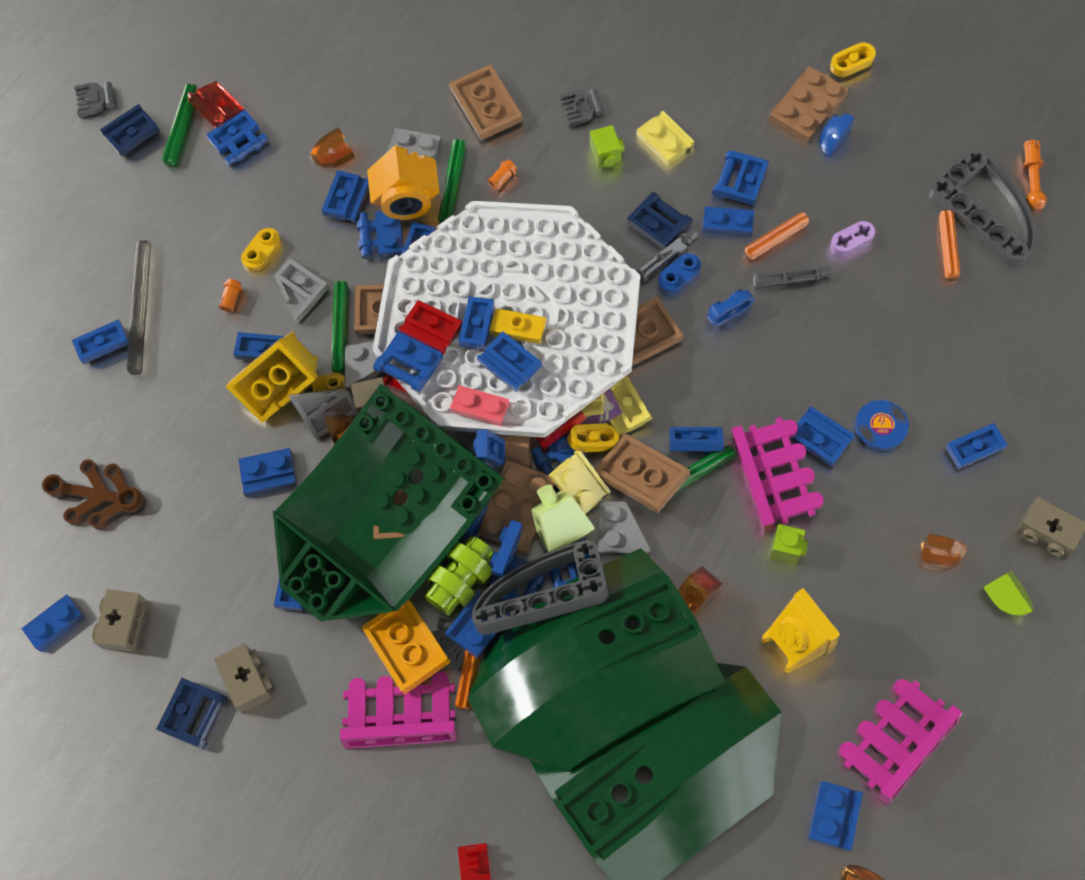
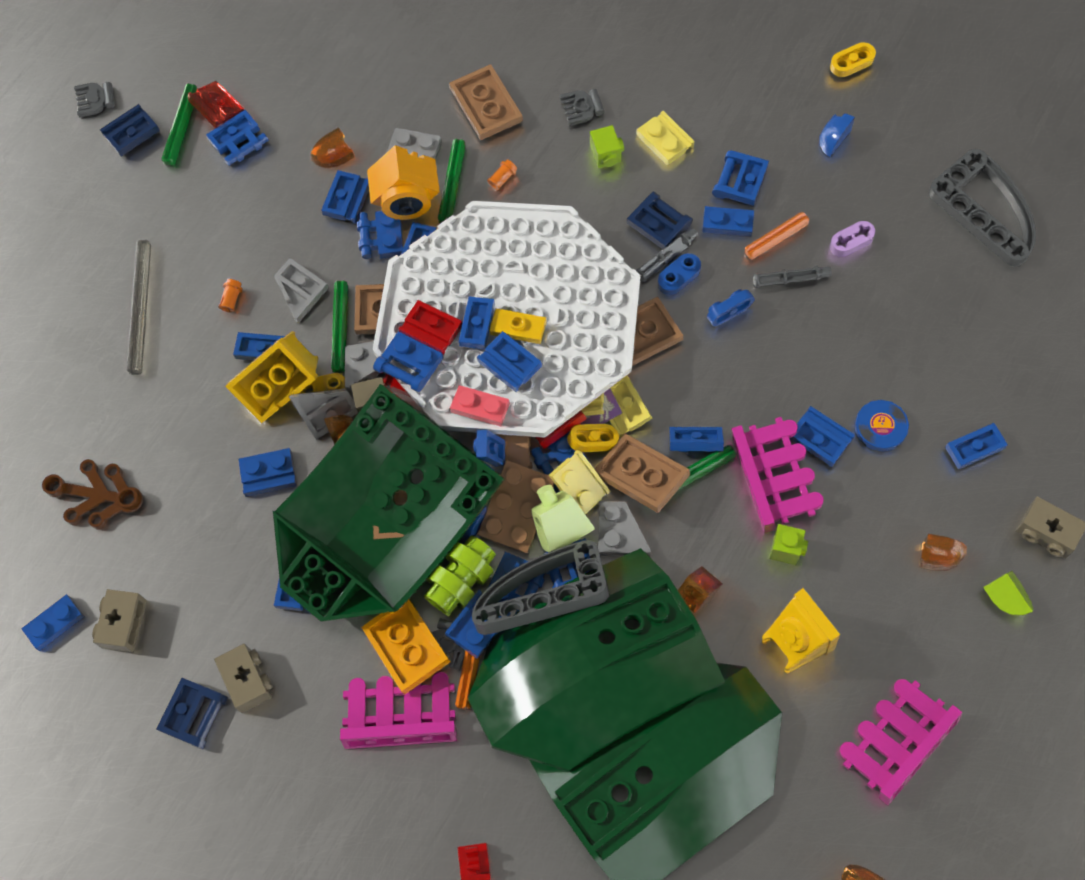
(100, 341): blue plate -> none
(262, 248): yellow plate -> none
(510, 539): blue plate -> none
(808, 104): medium nougat plate -> none
(835, 816): blue plate -> none
(949, 244): orange axle -> none
(1036, 198): orange pin -> none

